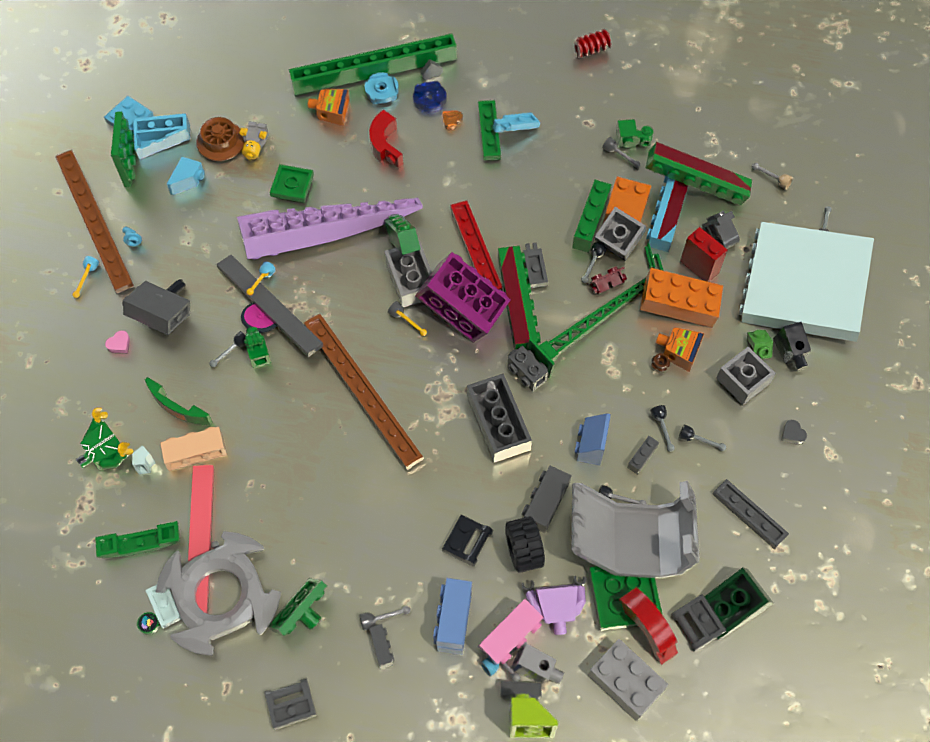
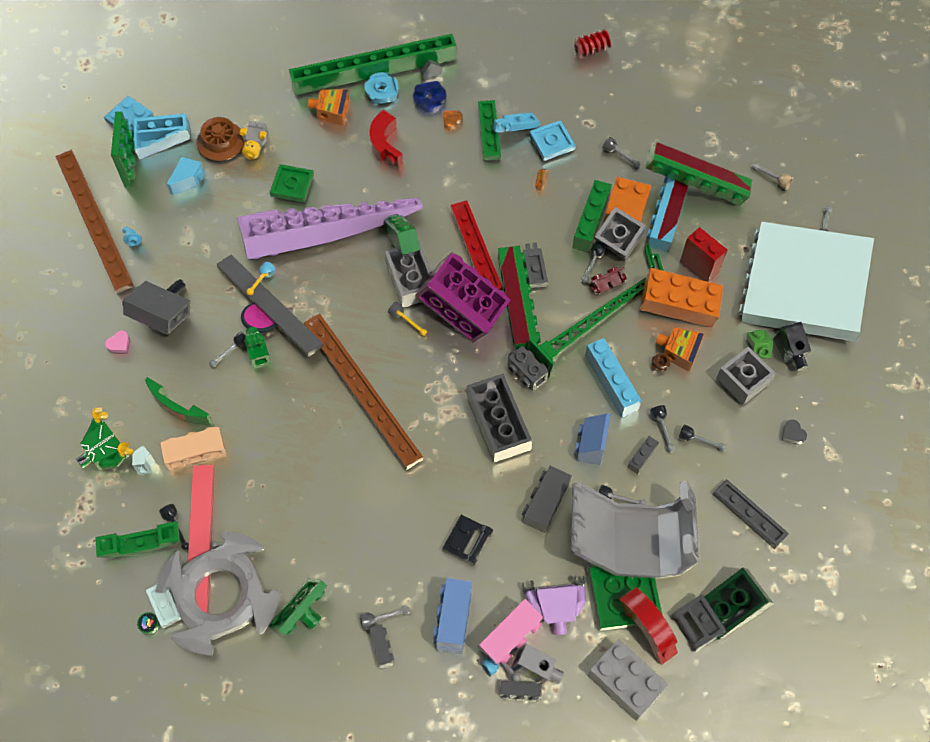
(89, 264): hinge -> none
(169, 513): none -> black hinge
(291, 710): dark grey plate -> none
(525, 544): black tyre -> none
(530, 719): lime slope -> none
(542, 178): none -> clear orange tile
(552, 140): none -> medium azure plate
(612, 377): none -> medium azure brick
(629, 136): green brick -> none
(722, 228): dark grey pin -> none

